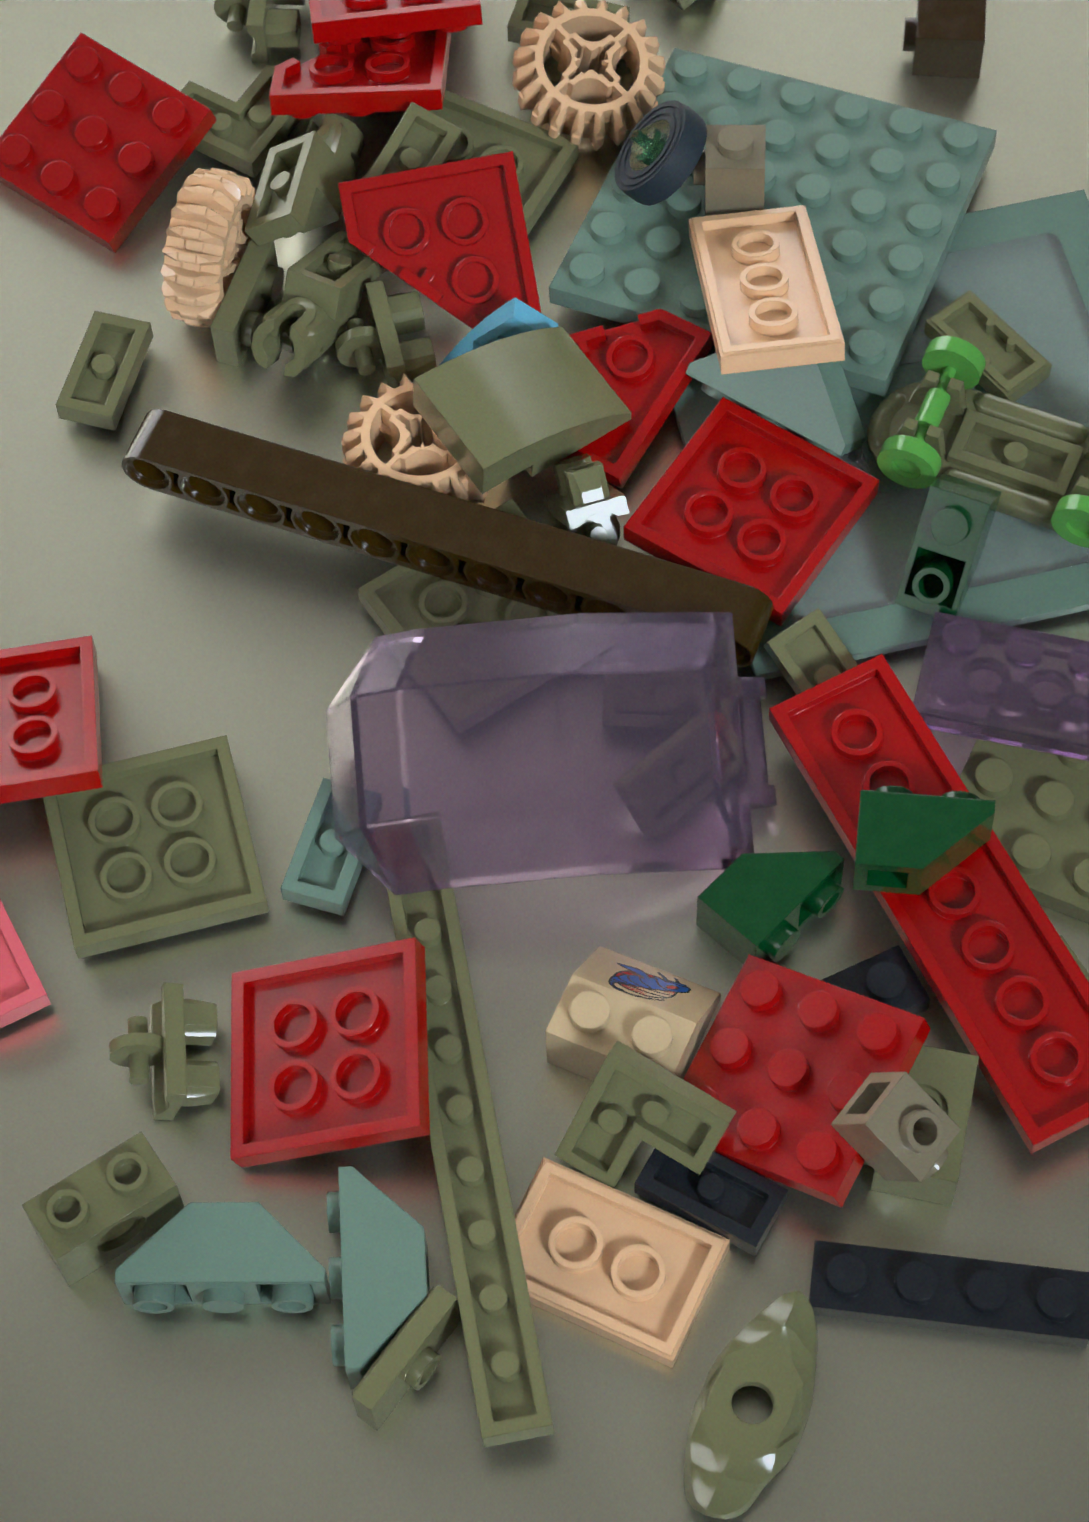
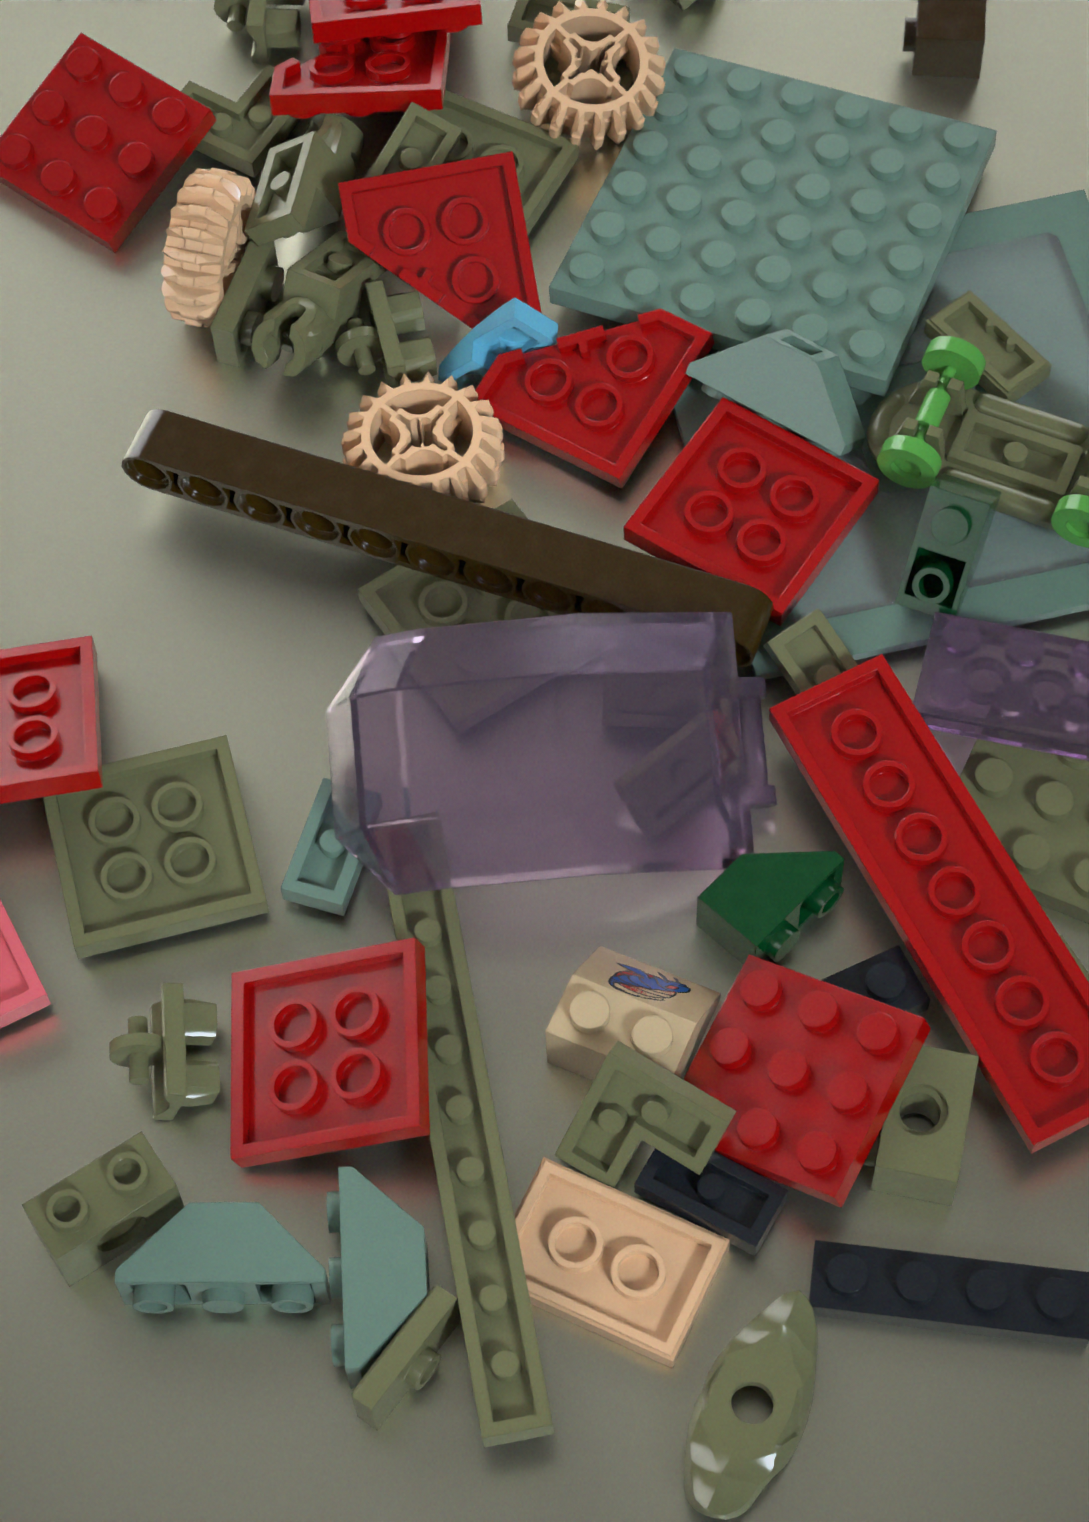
(104, 370): olive plate -> none
(517, 405): olive slope -> none
(586, 500): olive hips -> none
(660, 153): black wheel -> none
(732, 169): dark tan brick -> none
(765, 290): light nougat tile -> none
(897, 1127): dark tan brick -> none
(916, 838): dark green slope -> none

